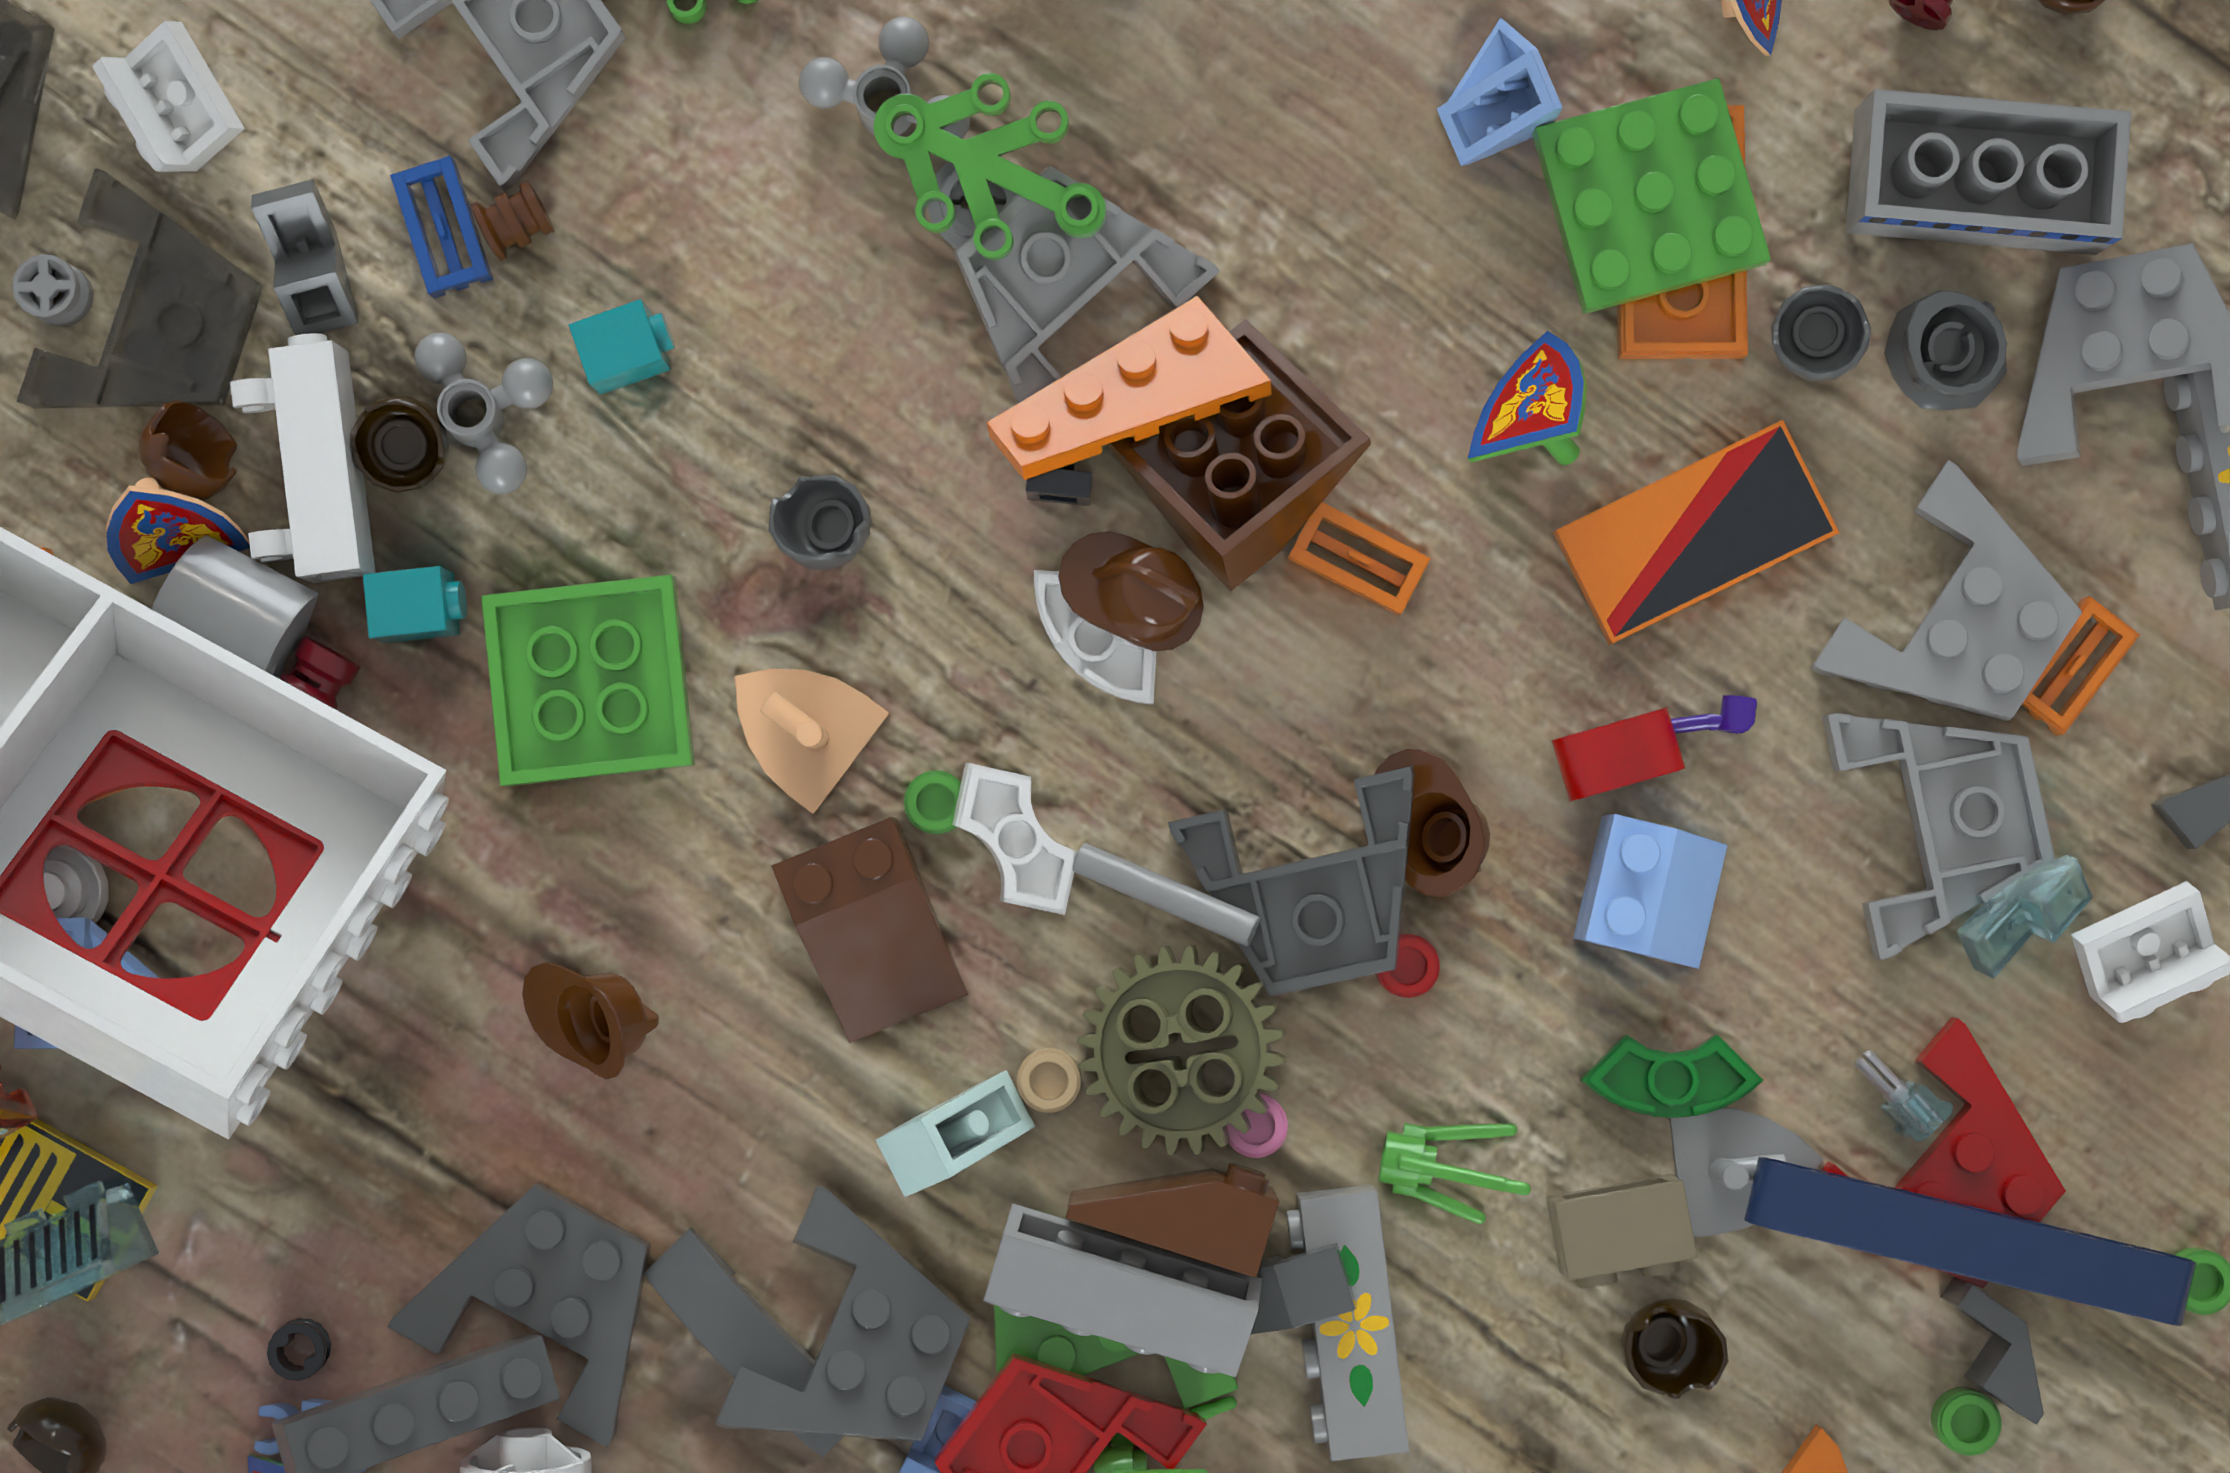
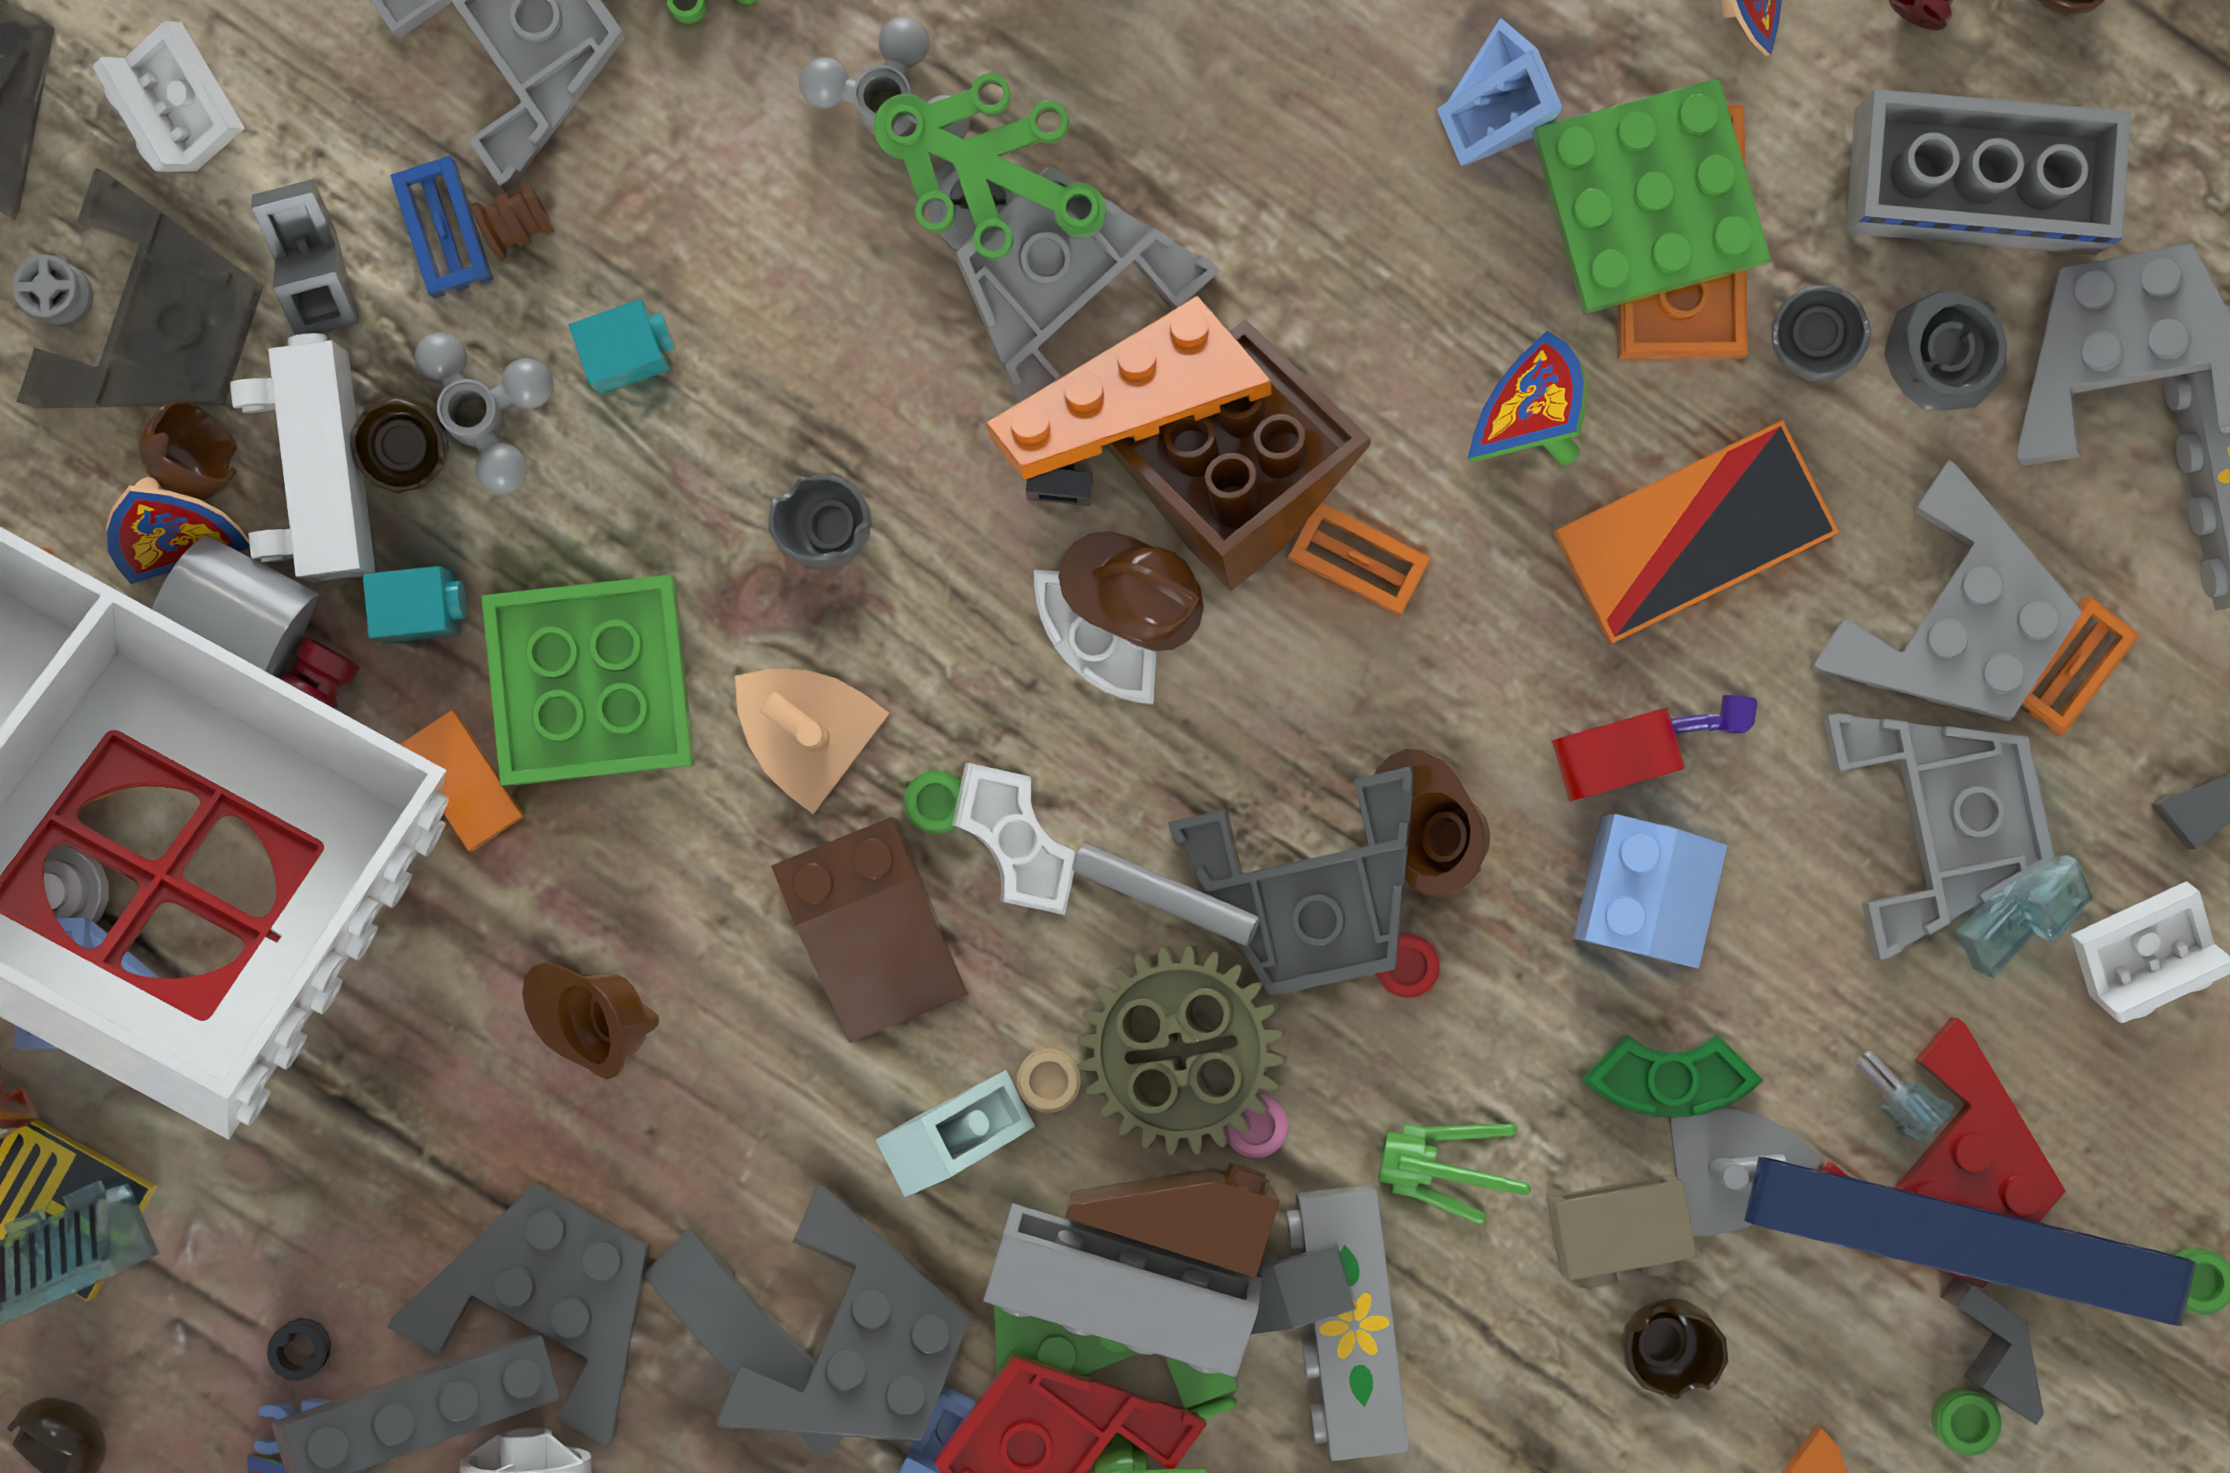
(477, 802): none -> orange tile

